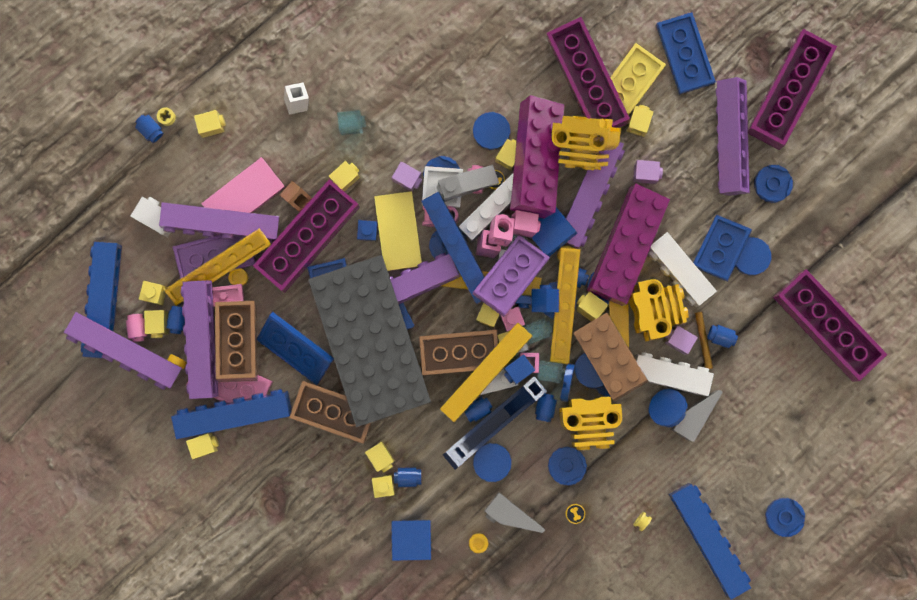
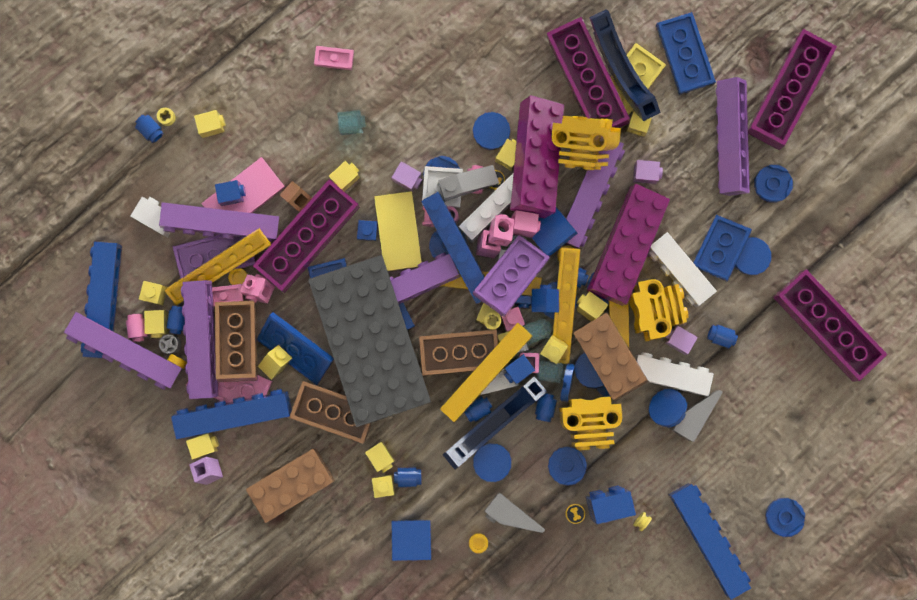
(166, 342): none -> light grey wheel
(206, 470): none -> lavender brick
(230, 192): none -> blue brick
(257, 288): none -> bright pink brick
(274, 362): none -> light yellow brick
(290, 485): none -> medium nougat brick
(296, 98): white brick -> none
(334, 58): none -> bright pink plate
(487, 318): none -> light yellow bush
(554, 349): none -> light yellow brick
(610, 505): none -> blue brick
(625, 76): none -> dark blue arch
(703, 340): pearl gold bar -> none

